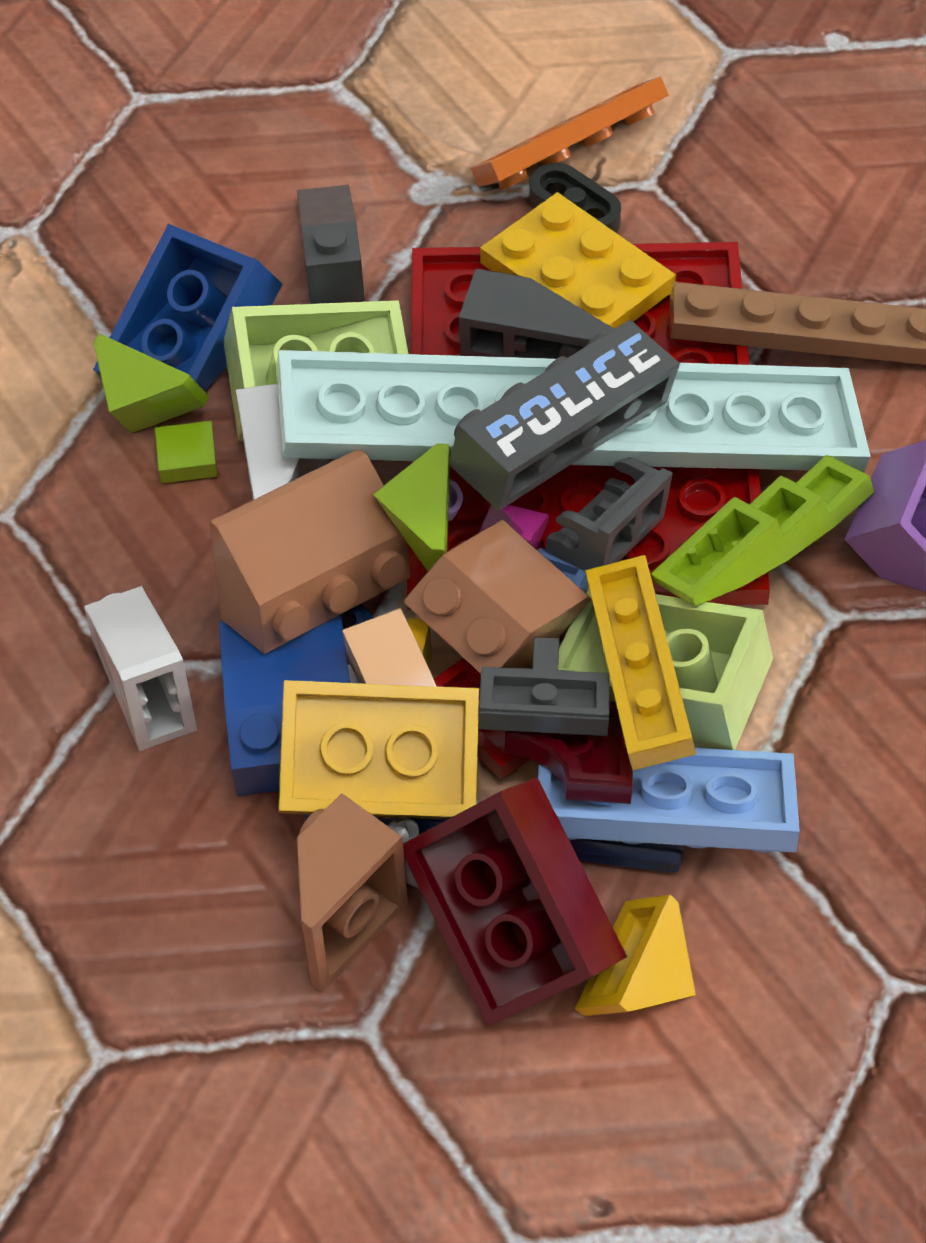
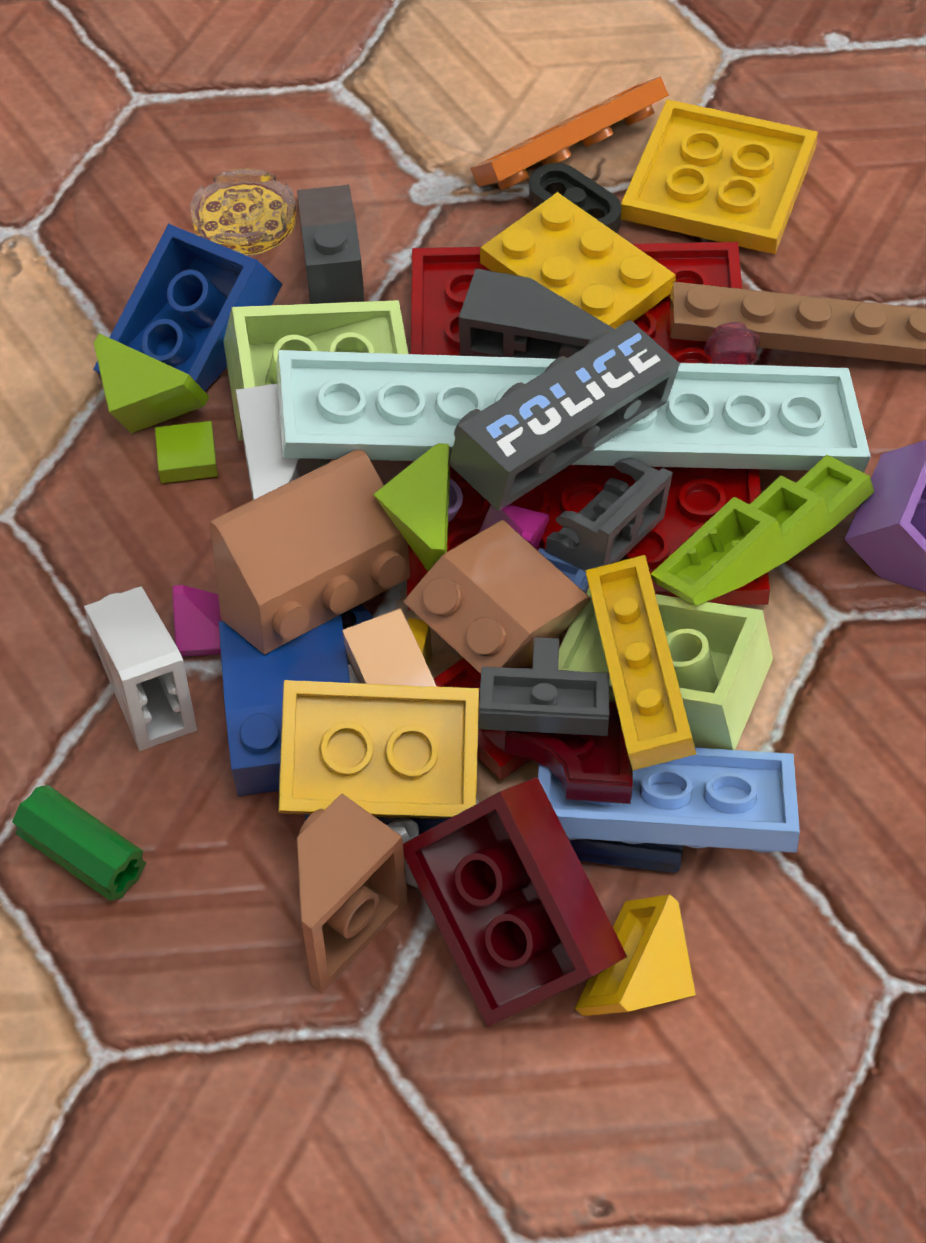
(79, 842): none -> green axle
(196, 621): none -> dark pink slope
(244, 211): none -> clear tile
(719, 176): none -> yellow plate
(732, 344): none -> clear pink plate

